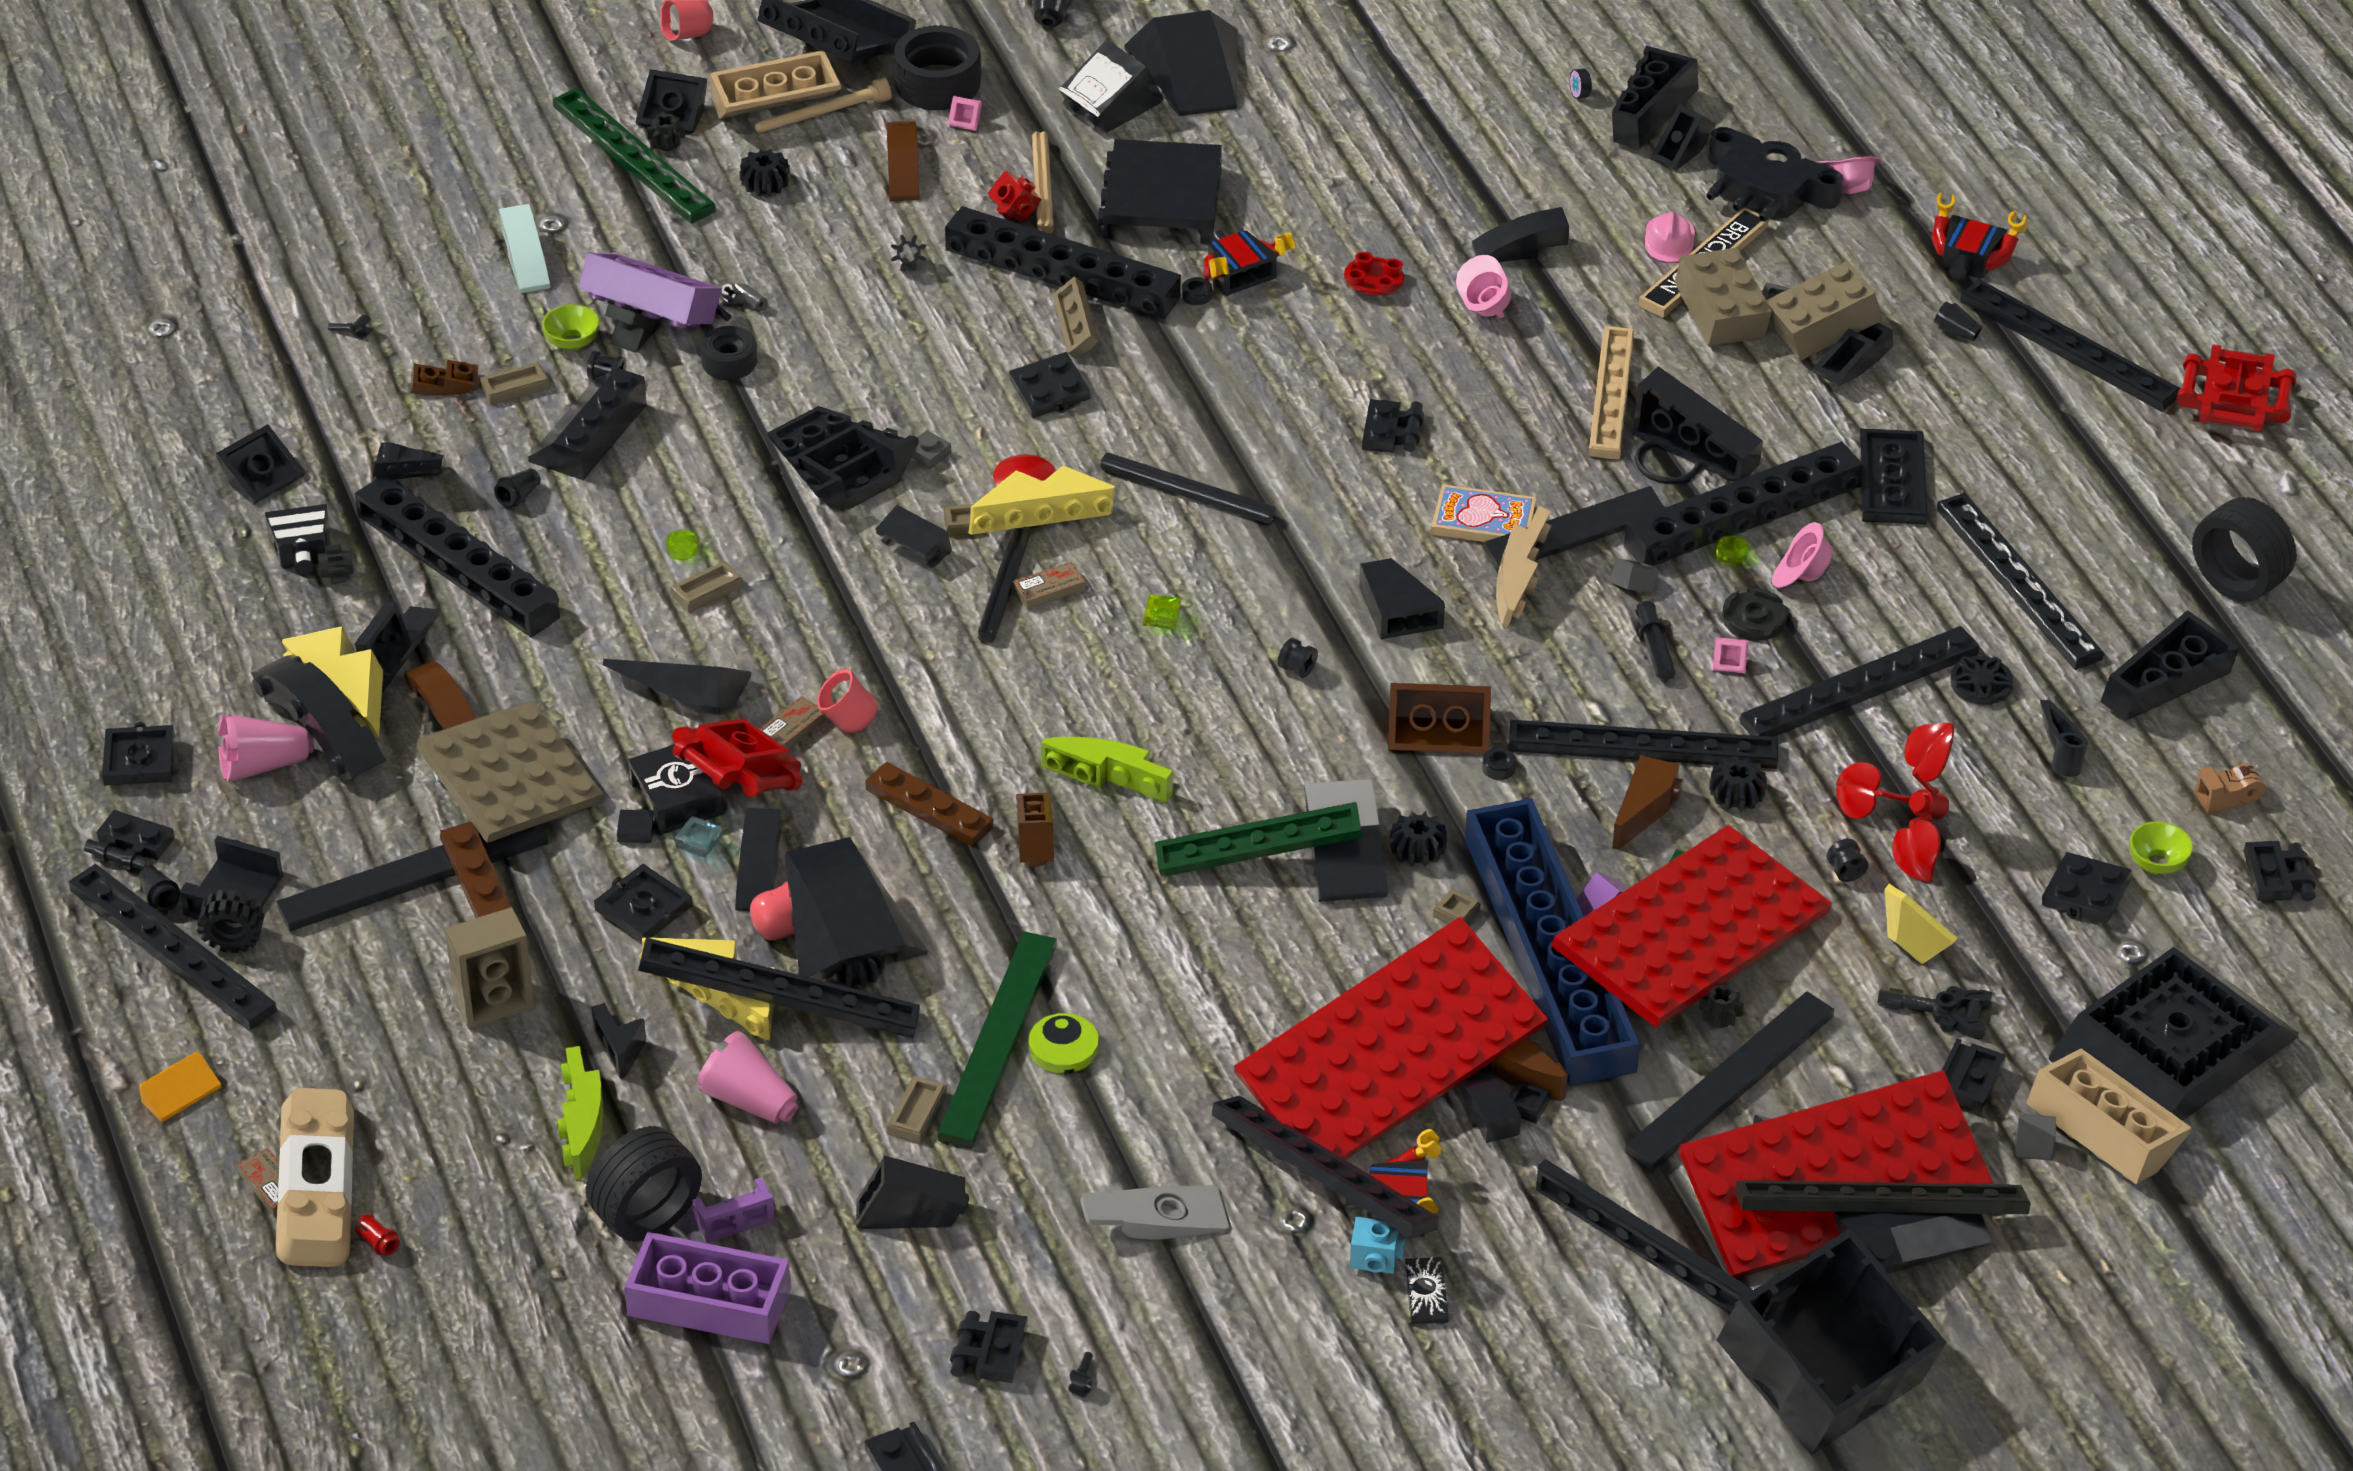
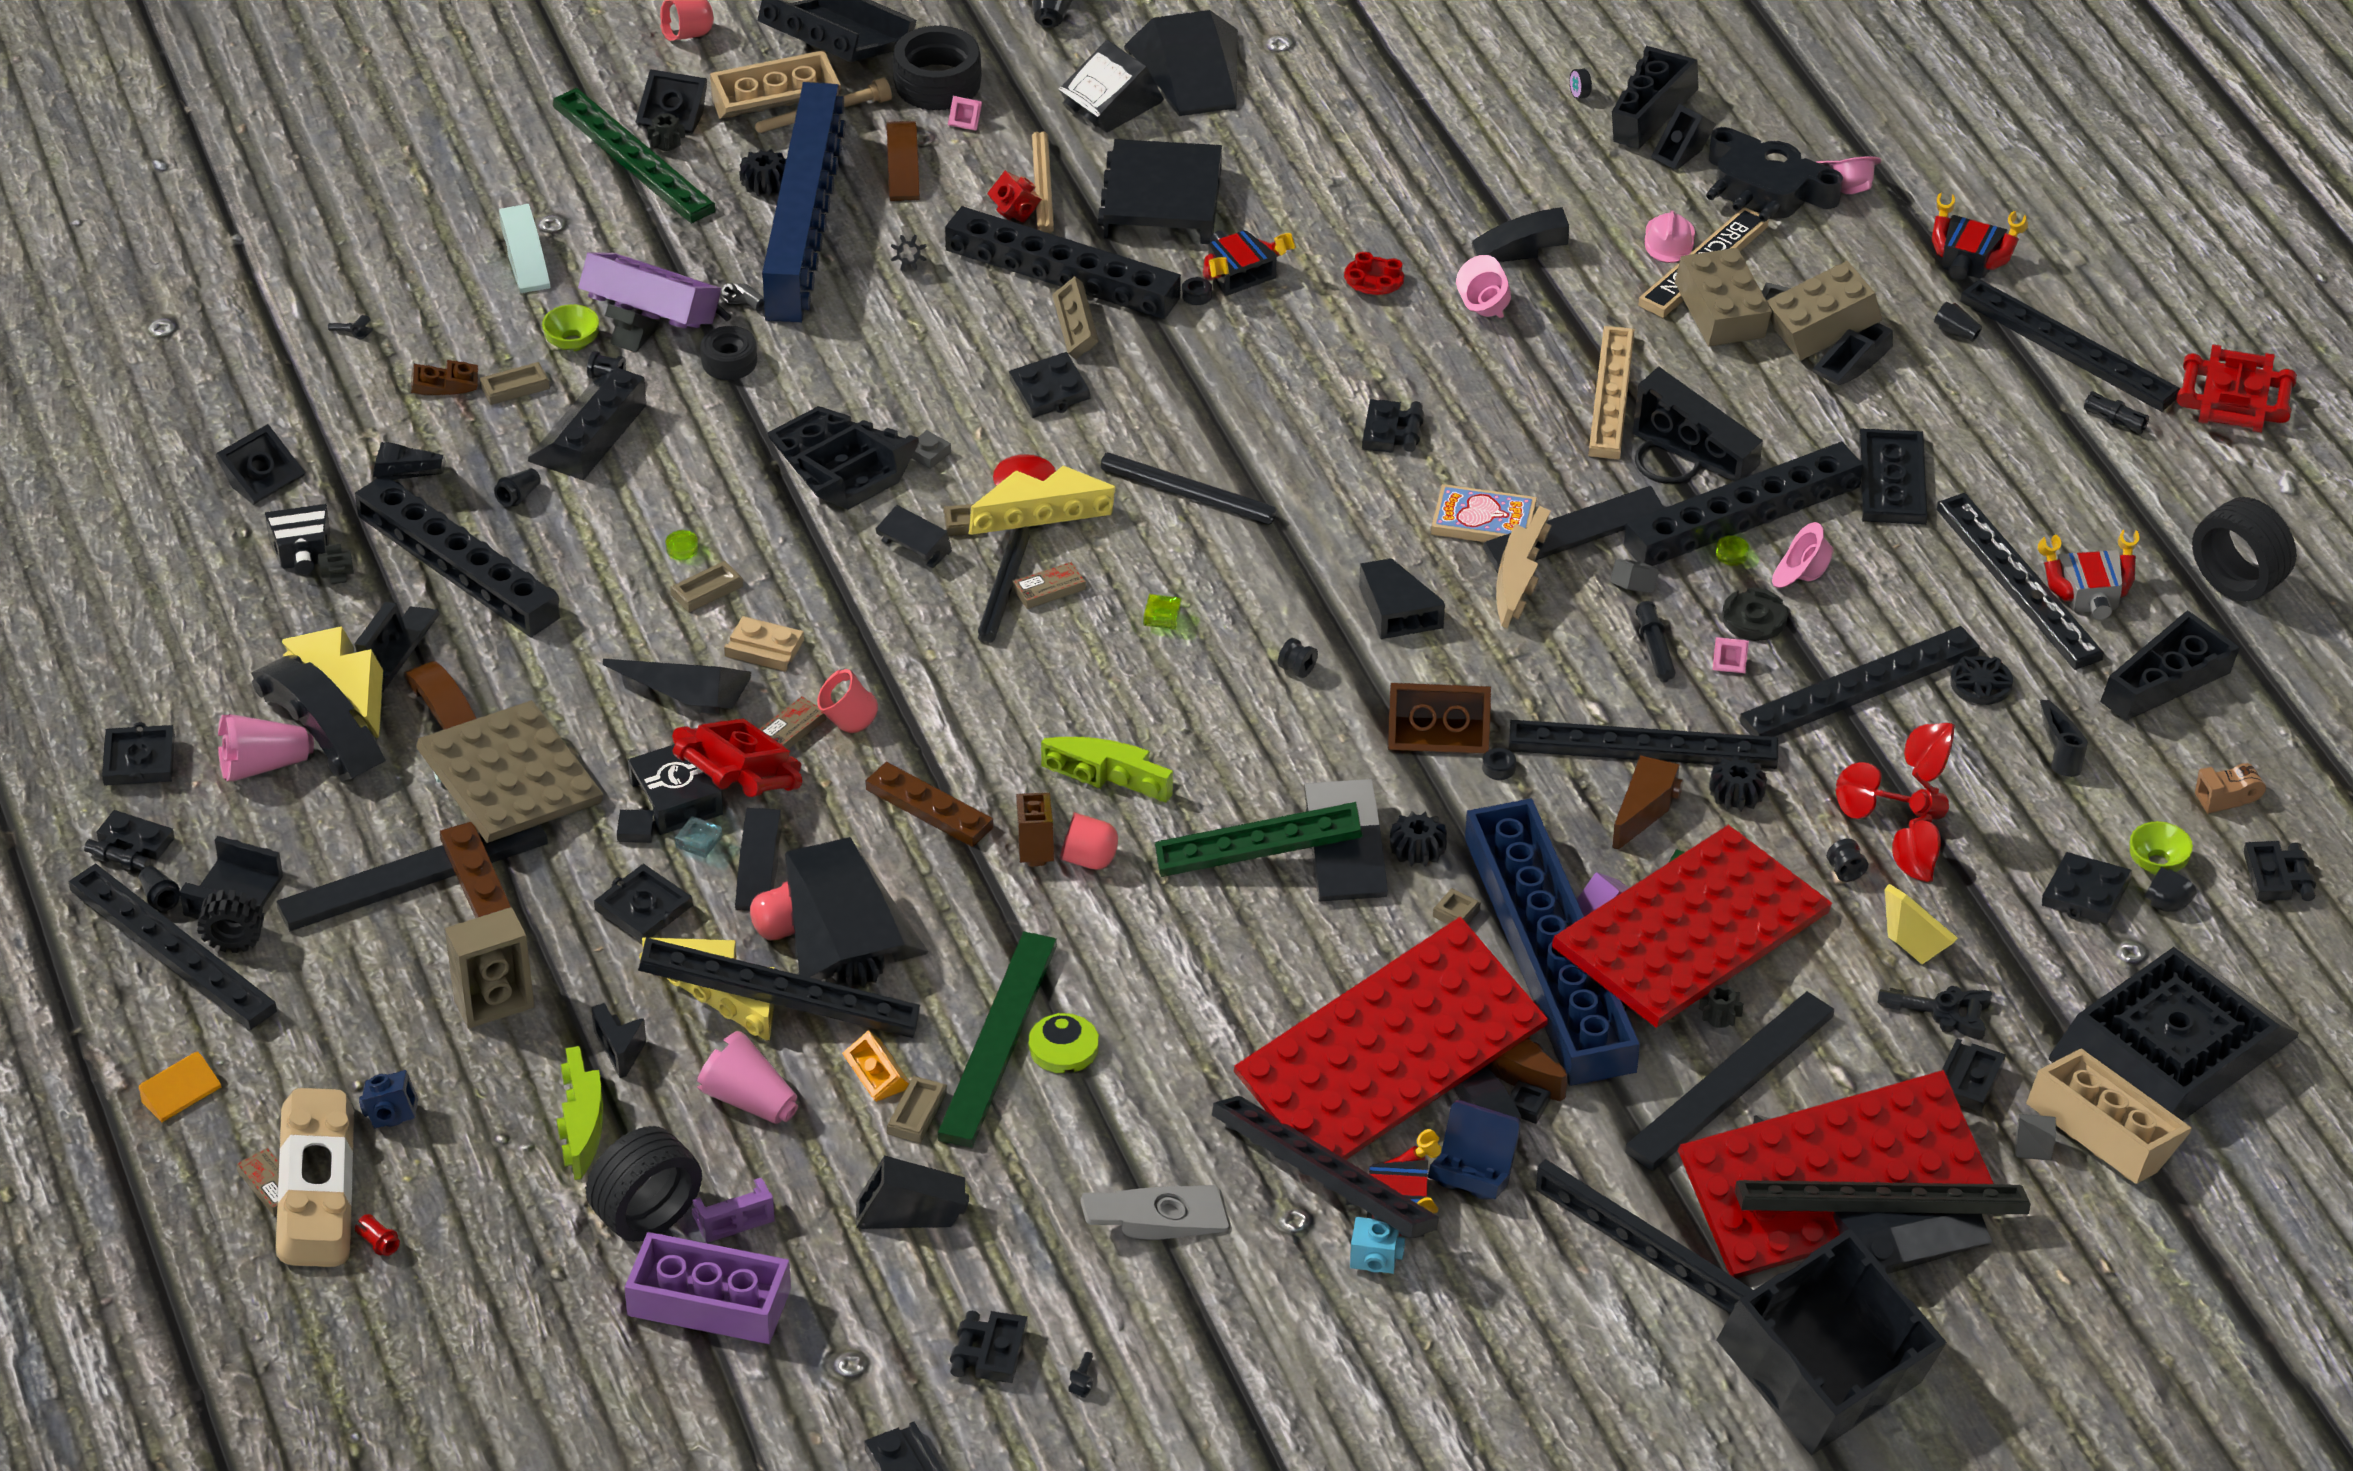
(389, 1099): none -> dark blue brick
(764, 643): none -> tan plate
(803, 202): none -> dark blue brick
(875, 1067): none -> light orange slope
(1089, 842): none -> coral helmet
(1426, 1290): tile -> none
(1476, 1150): none -> dark blue bracket
(2091, 579): none -> torso
(2116, 412): none -> black pin
(2170, 891): none -> black piece

